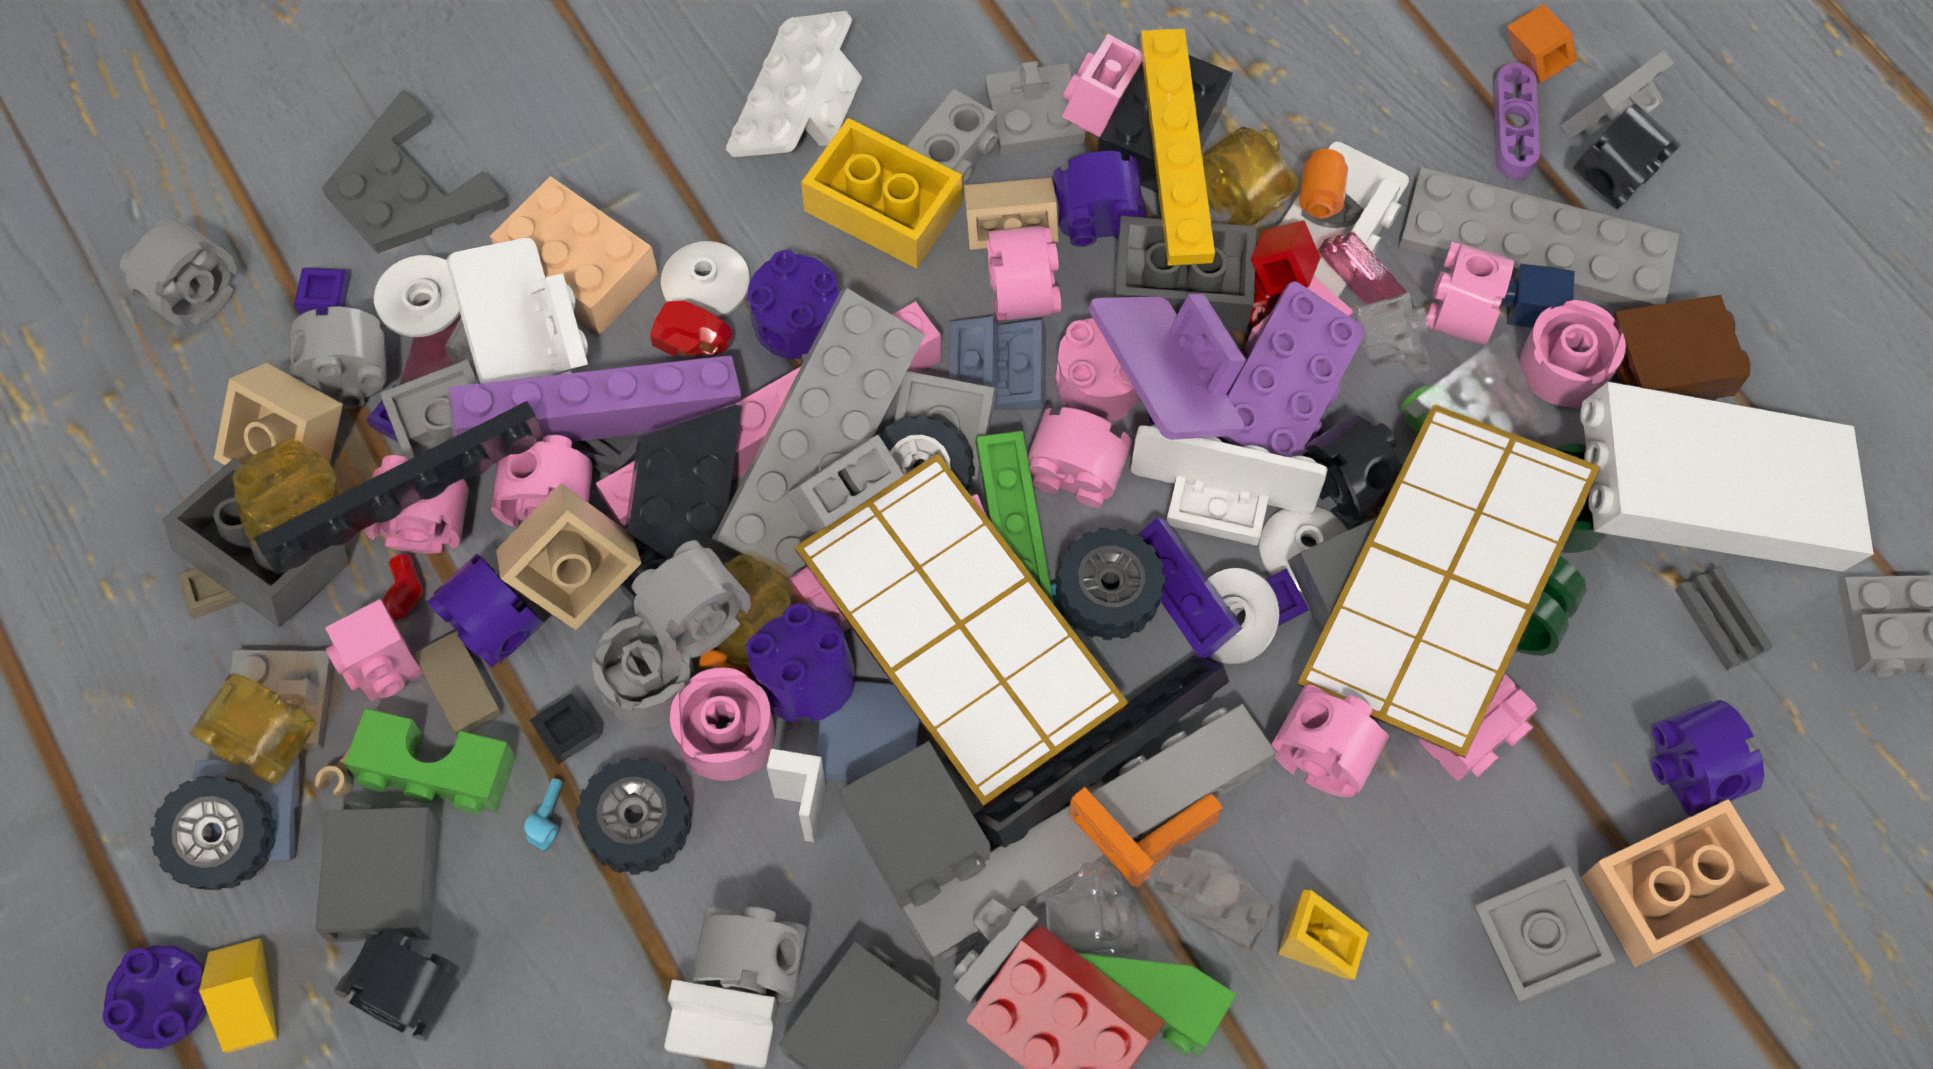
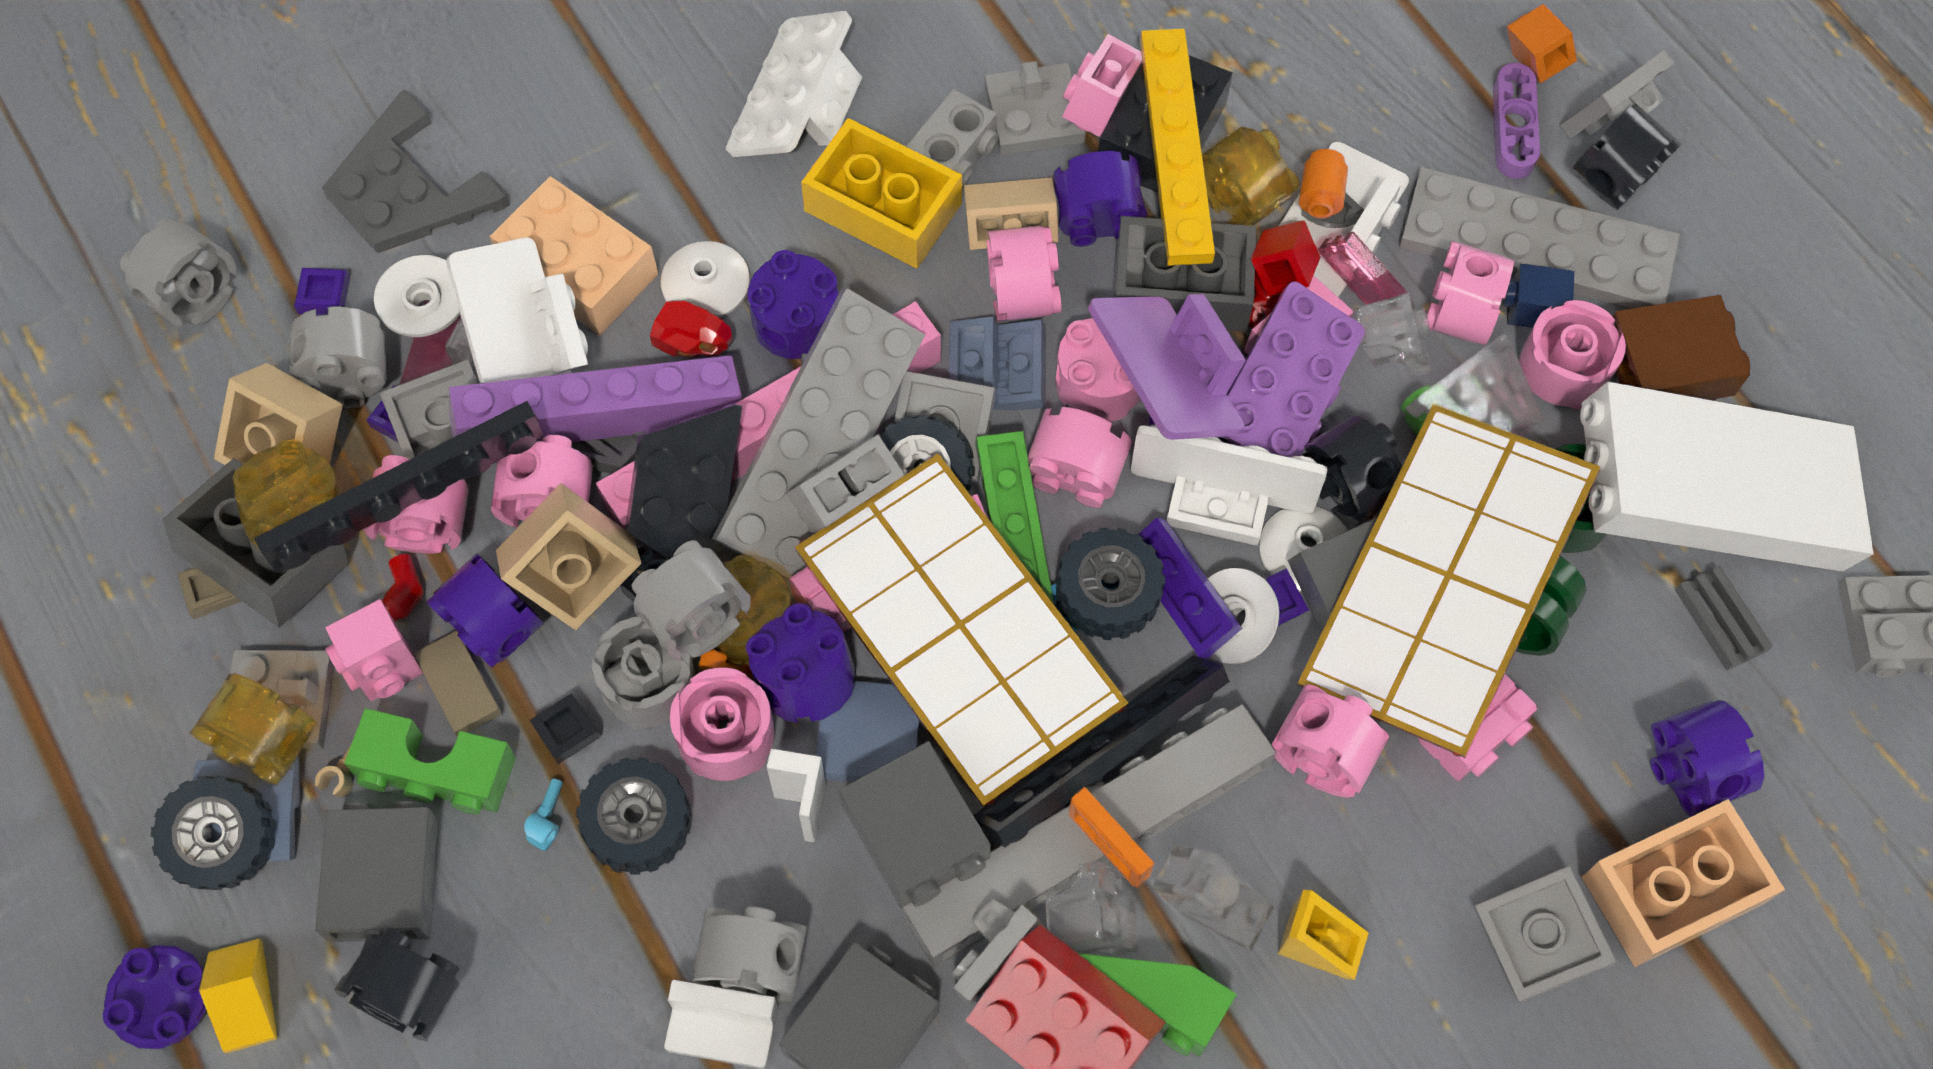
(1181, 828): orange tile -> none

